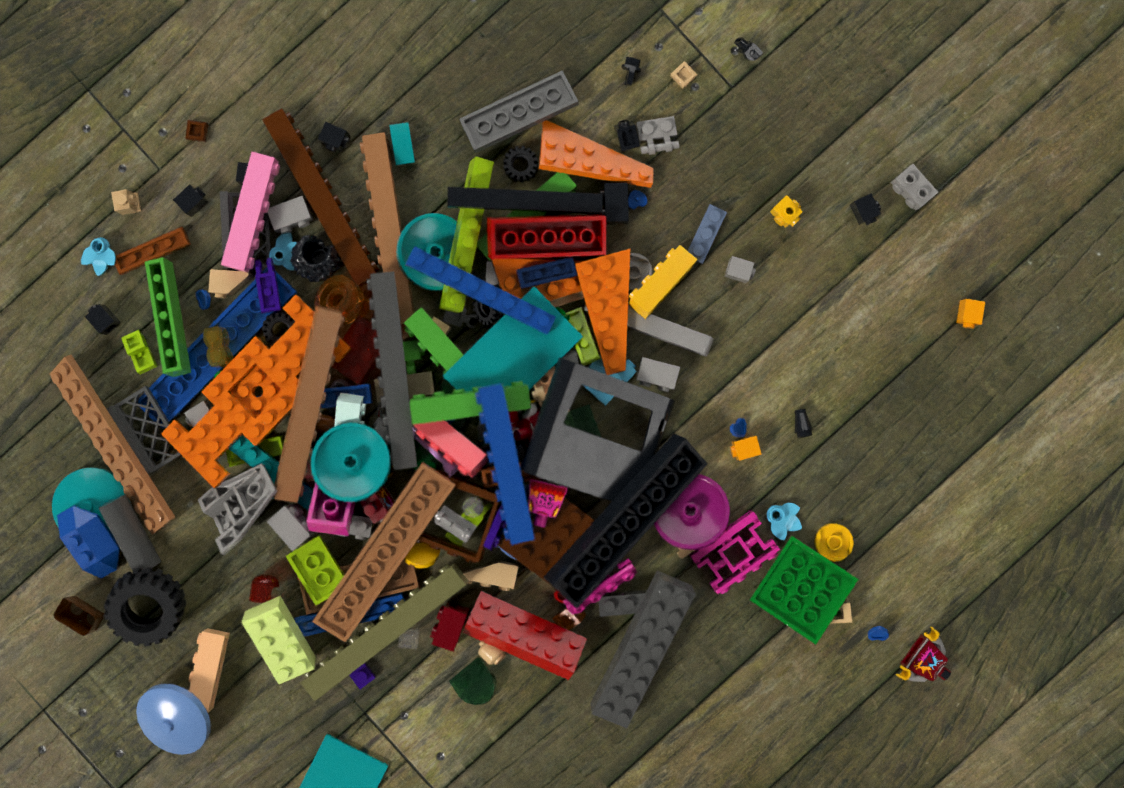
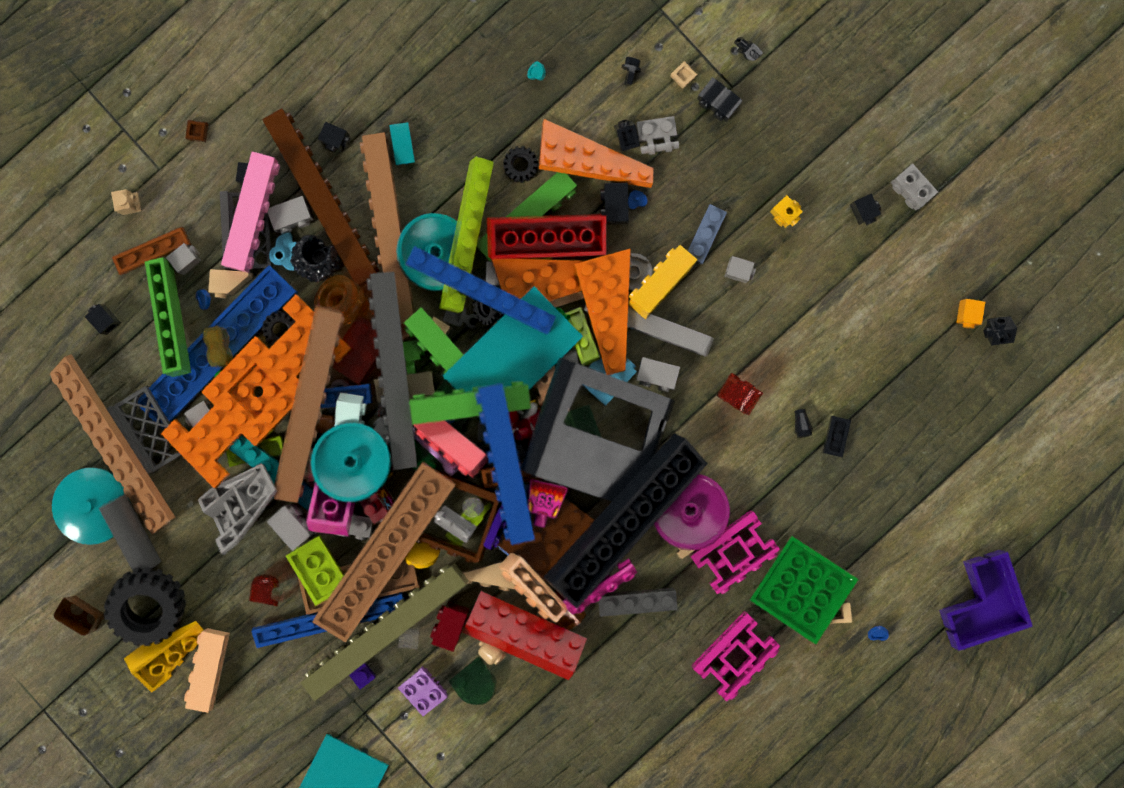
(89, 541): blue wedge -> none
(99, 257): medium azure plate -> none
(139, 351): lime slope -> none
(154, 663): none -> yellow wedge
(173, 719): medium blue dish -> none
(184, 258): none -> light grey brick
(191, 200): black brick -> none
(267, 287): dark purple hinge -> none
(279, 640): yellowish green brick -> none
(423, 691): none -> medium lavender hinge
(519, 111): dark grey plate -> none
(524, 200): black tile -> none
(533, 587): none -> light nougat brick
(536, 71): none -> teal piece
(539, 394): tan plate -> none
(546, 272): dark blue tile -> none
(642, 649): dark grey brick -> none
(719, 100): none -> black brick
(726, 643): none -> dark pink fence
(739, 394): none -> clear red brick
(739, 428): blue piece -> none
(745, 448): light orange brick -> none
(785, 521): medium azure plate -> none
(834, 542): yellow tile -> none
(836, 436): none -> black plate
(925, 659): torso -> none
(996, 606): none -> dark purple piece
(1000, 330): none -> black brick

